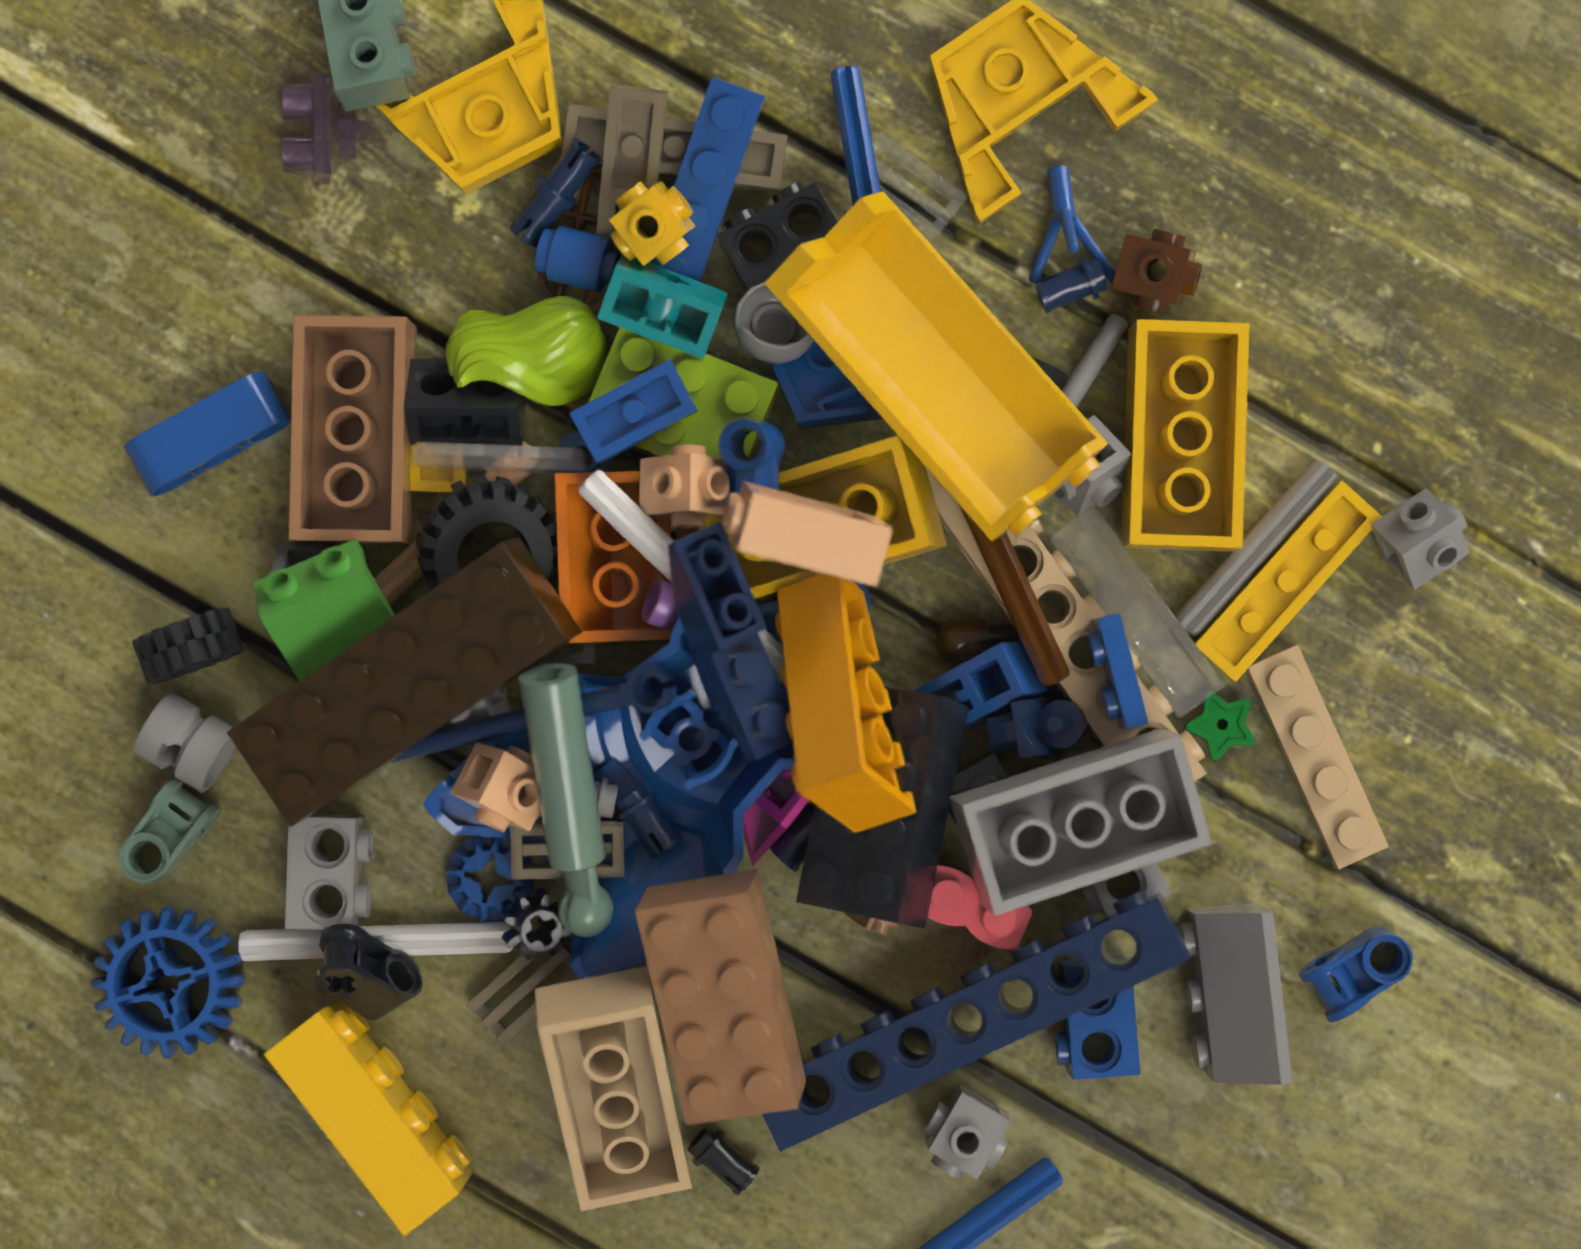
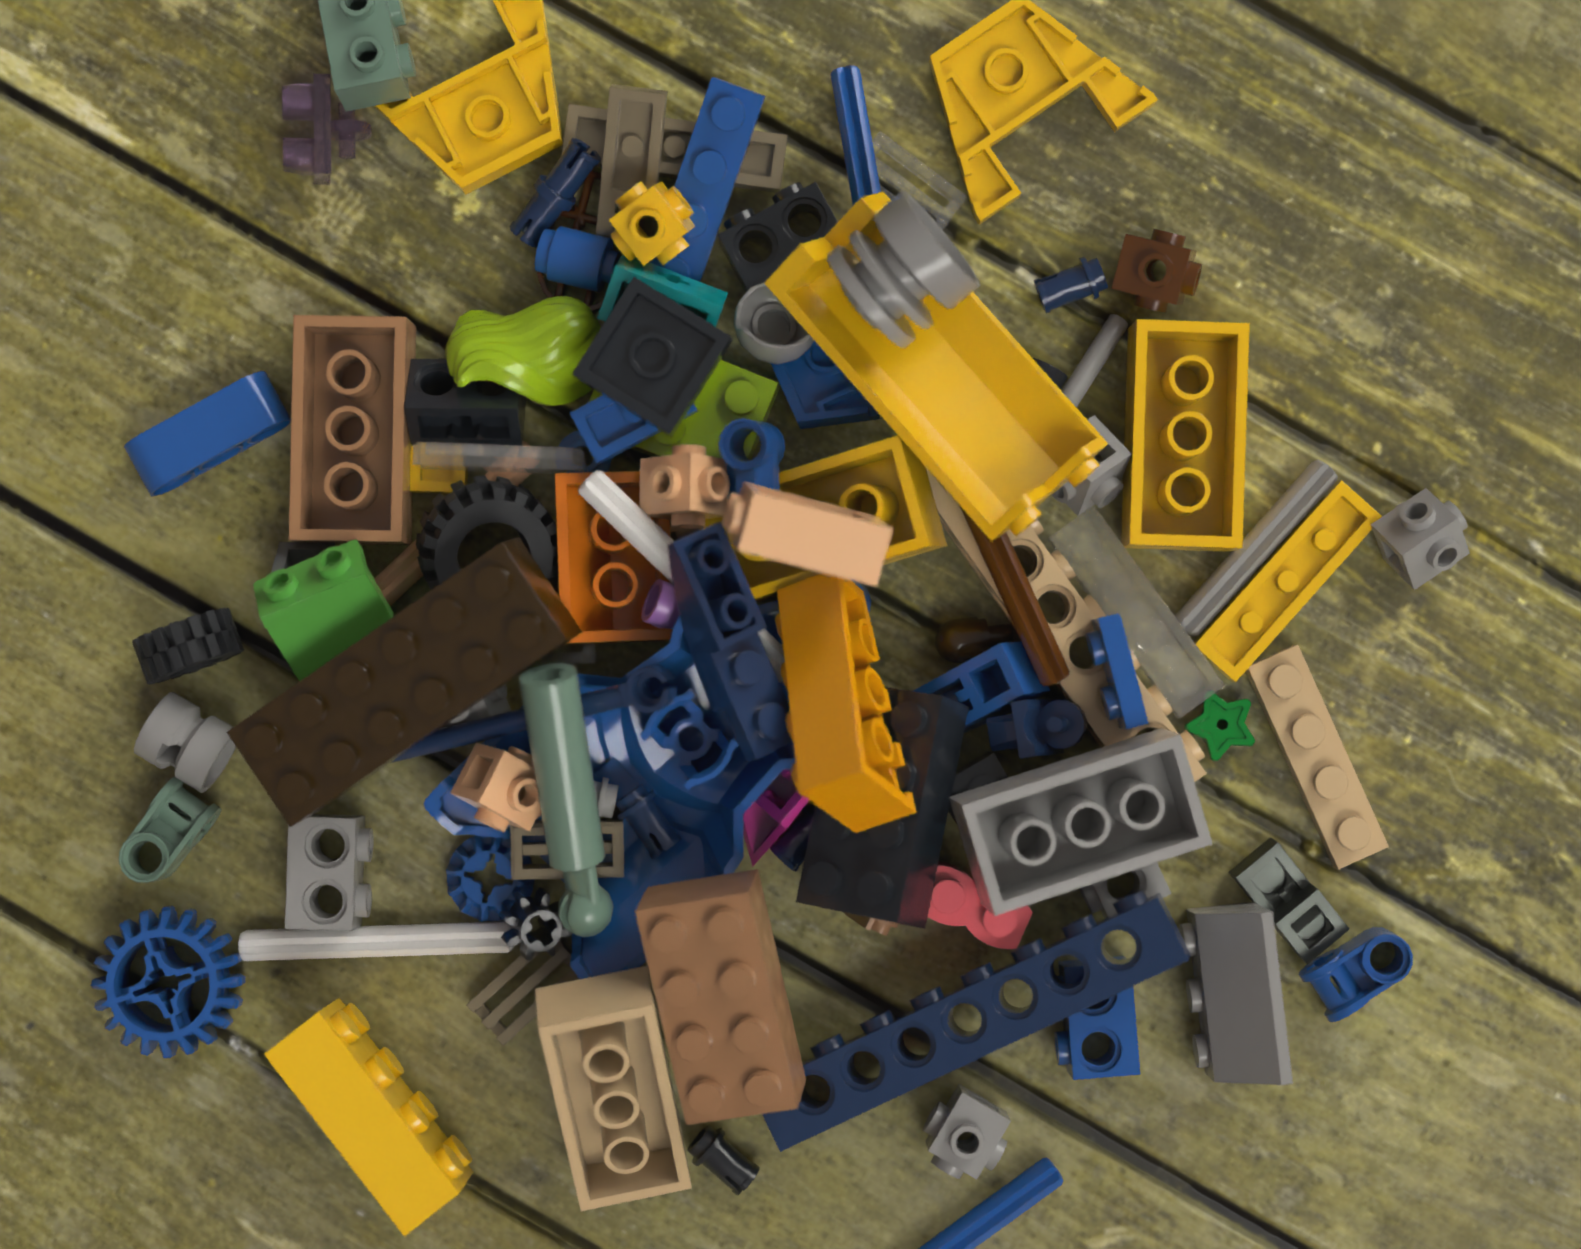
(367, 976): black piece -> none
(652, 357): none -> black plate
(902, 270): none -> light grey wheel
(1072, 227): blue plant -> none
(1298, 907): none -> pearl dark grey slope

